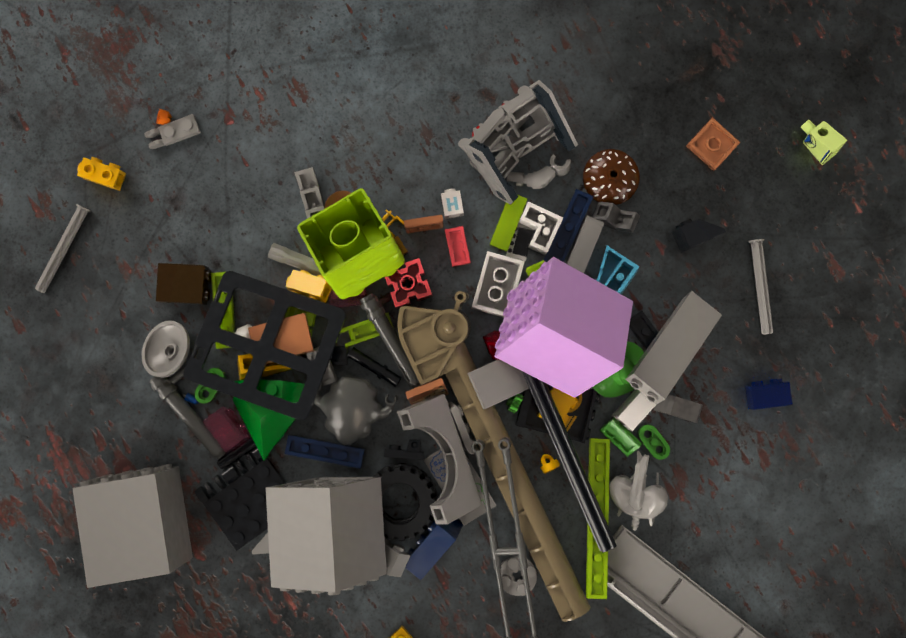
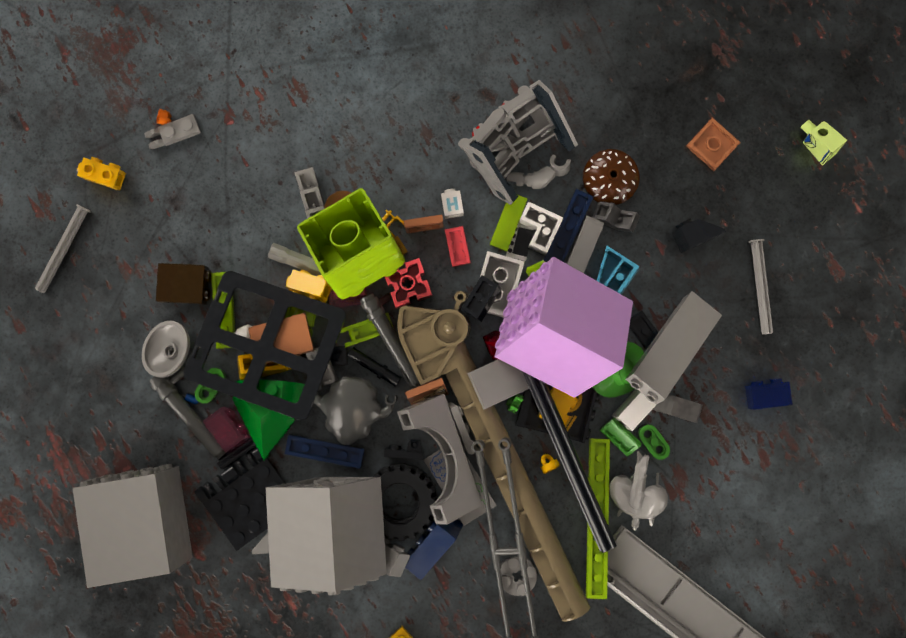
(481, 298): none -> black hinge

